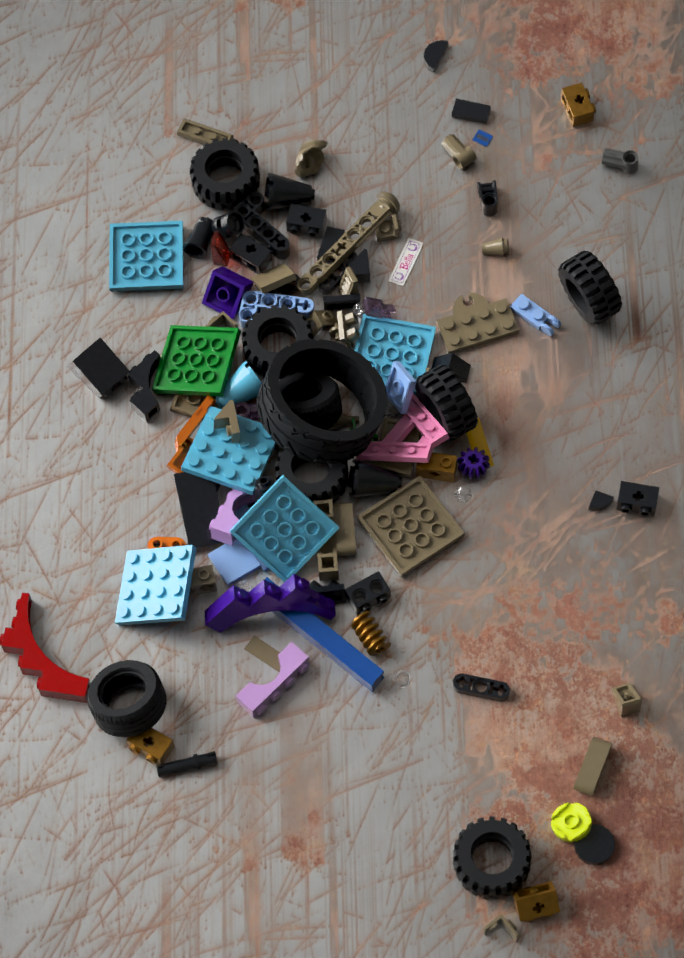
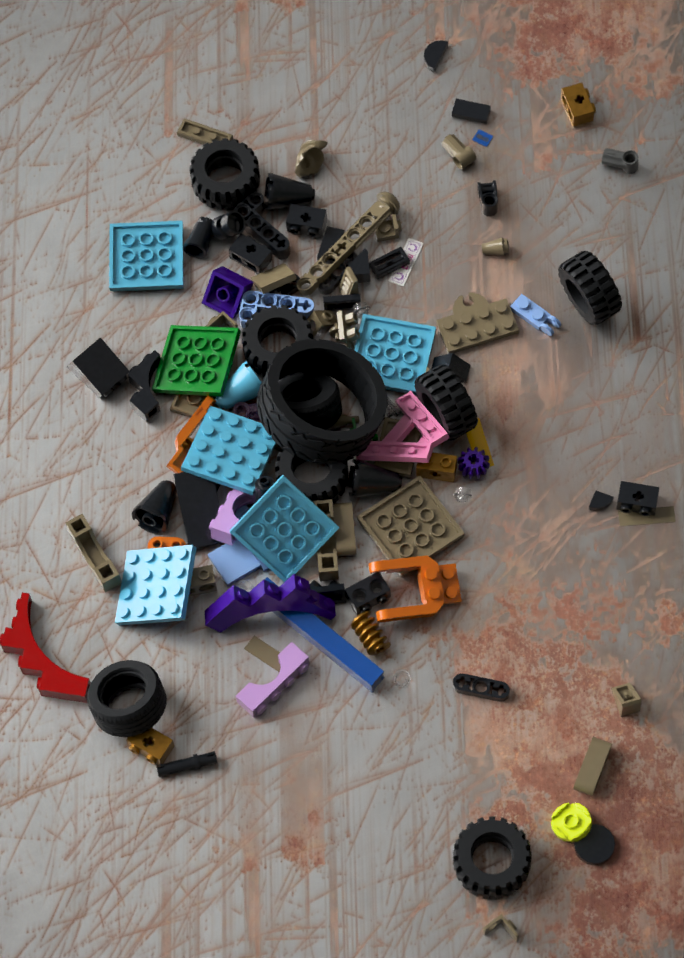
(93, 553): none -> dark tan arch
(156, 508): none -> black cone
(219, 250): clear red slope -> none
(227, 419): dark tan slope -> none
(376, 308): clear purple plate -> none
(390, 265): none -> black tile
(400, 387): light blue tile -> none
(436, 584): none -> orange plate
(536, 901): pearl gold brick -> none
(662, 515): none -> dark tan sticker

